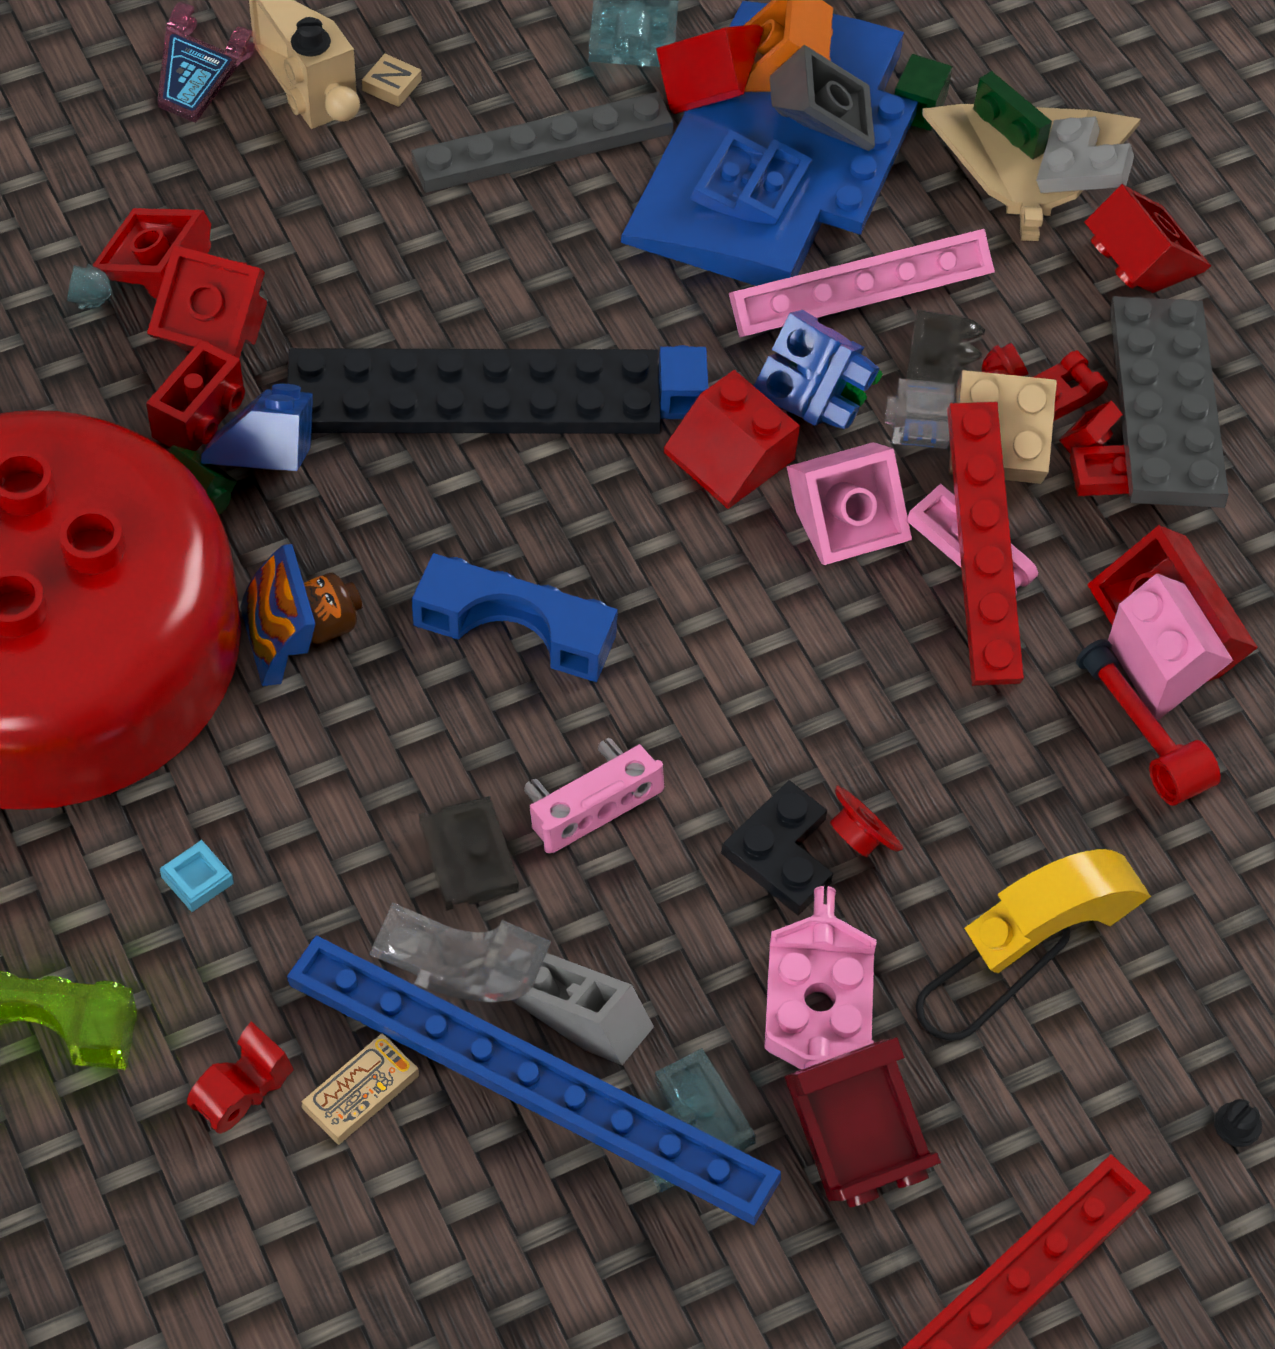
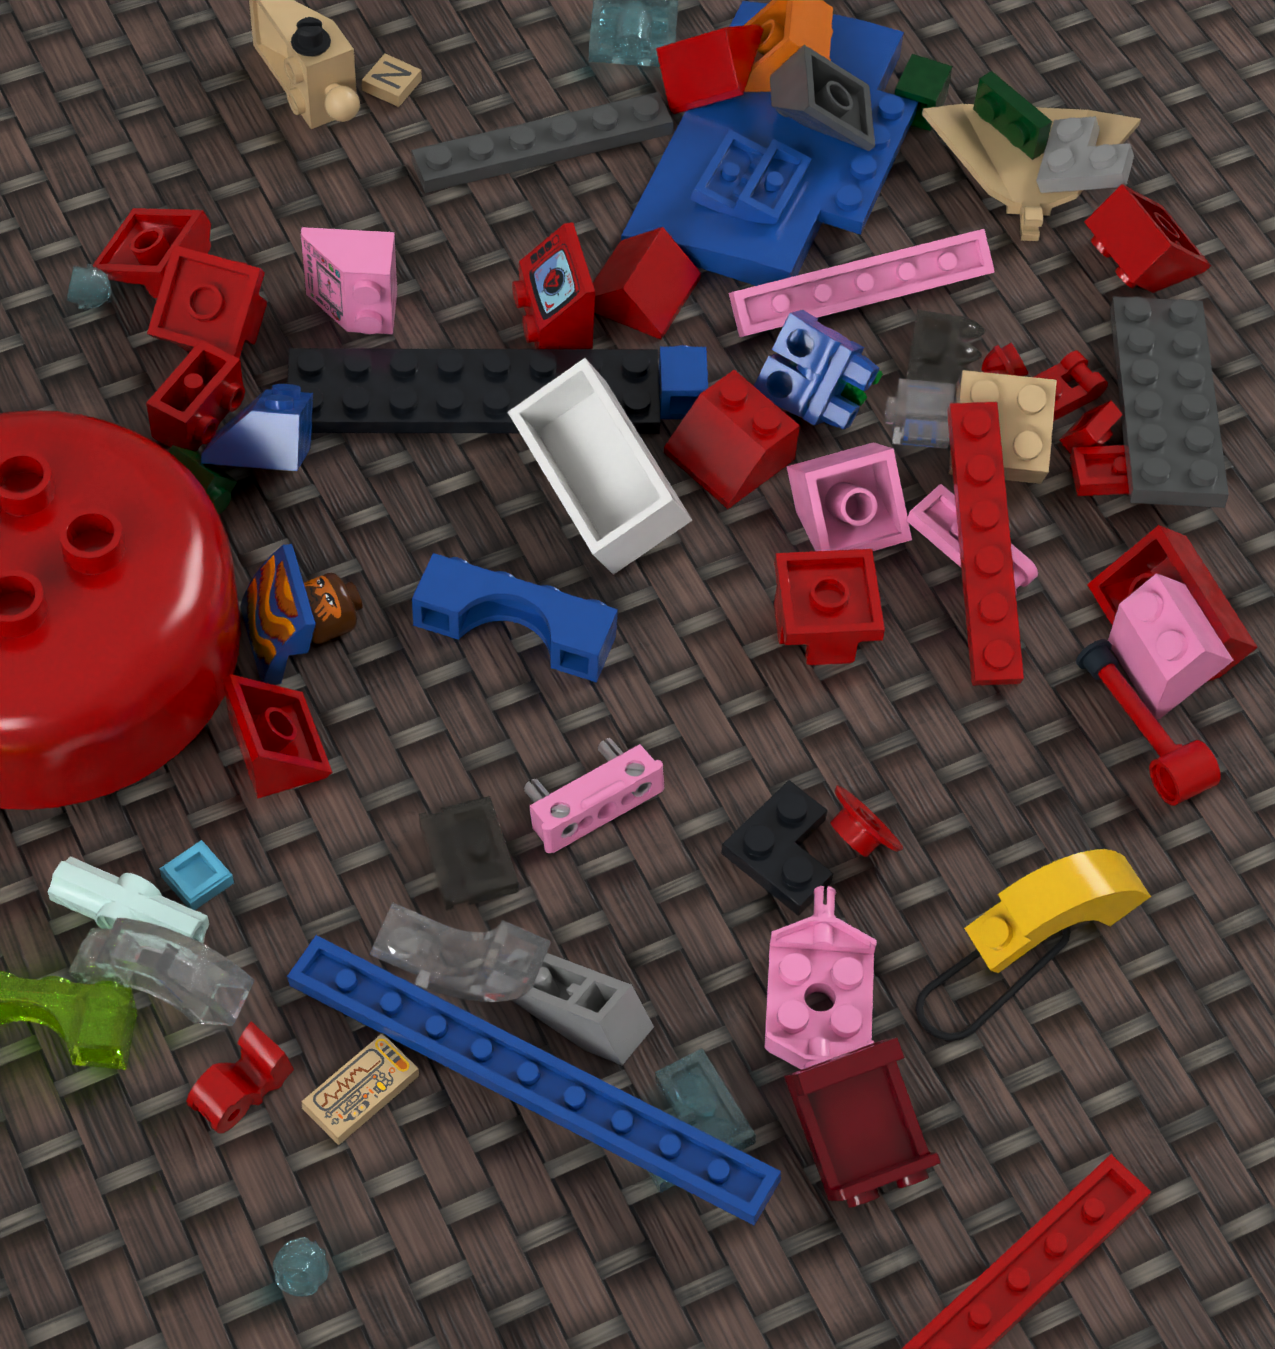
(130, 897): none -> light aqua piece
(167, 966): none -> clear arch
(194, 69): flag -> none
(275, 735): none -> red slope
(300, 1267): none -> clear light blue plate
(352, 277): none -> bright pink slope
(556, 293): none -> red slope
(599, 466): none -> white piece
(645, 283): none -> red slope
(827, 603): none -> red panel
(1238, 1123): black piece -> none

